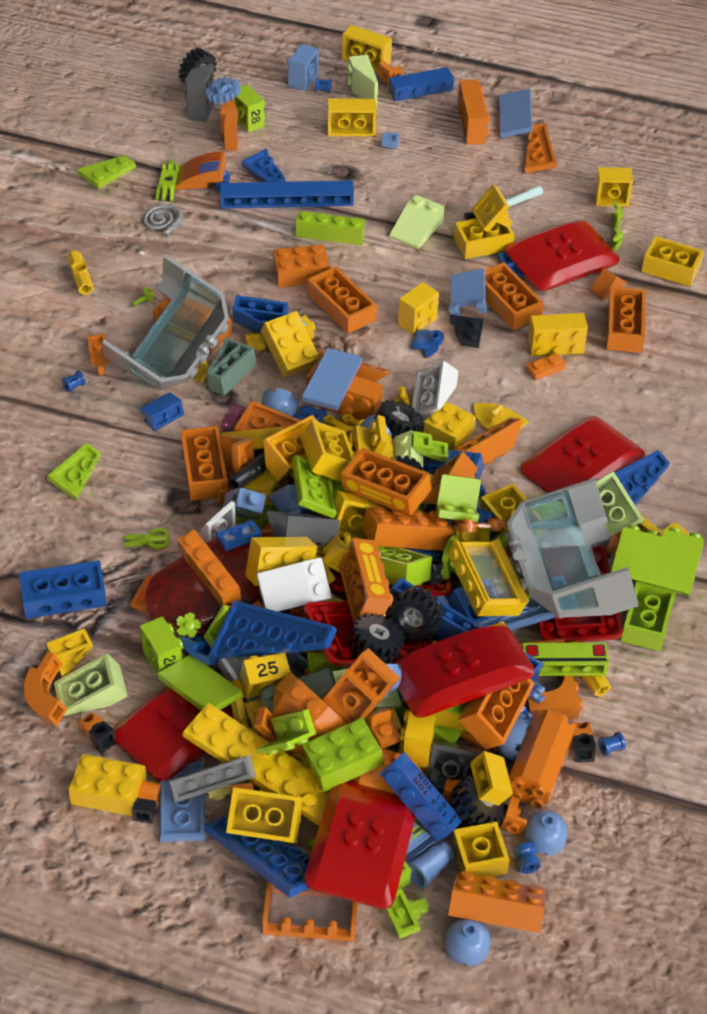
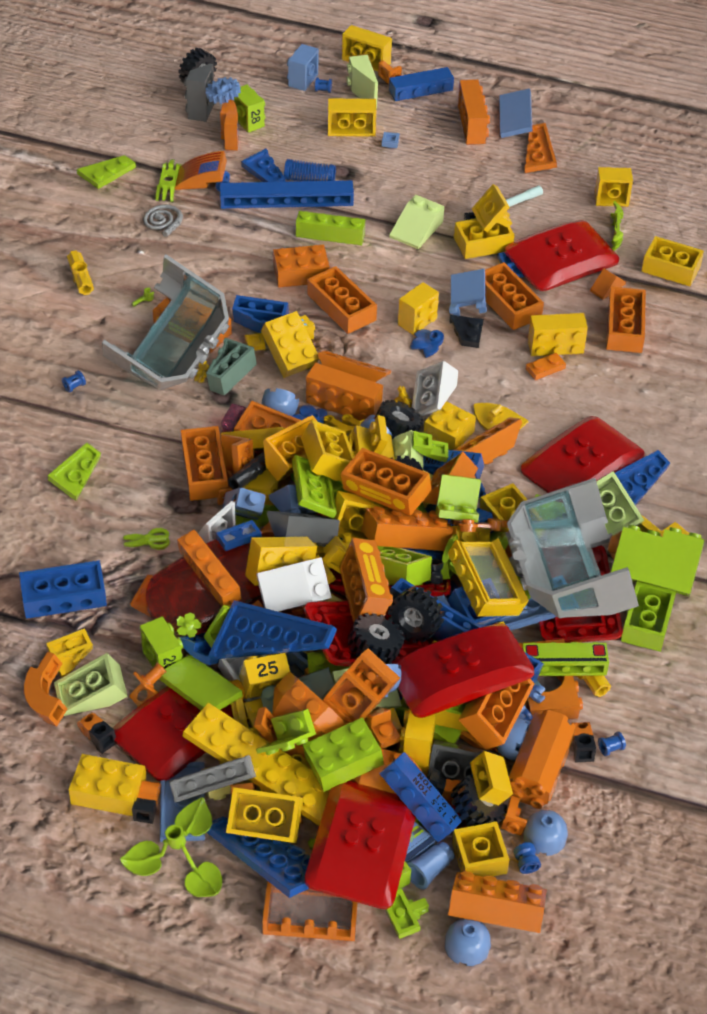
(96, 353): orange hinge -> none
(145, 856): none -> lime plant
(147, 683): none -> orange bracket
(162, 411): blue hinge -> none
(308, 169): none -> blue piece
(332, 379): medium blue tile -> none

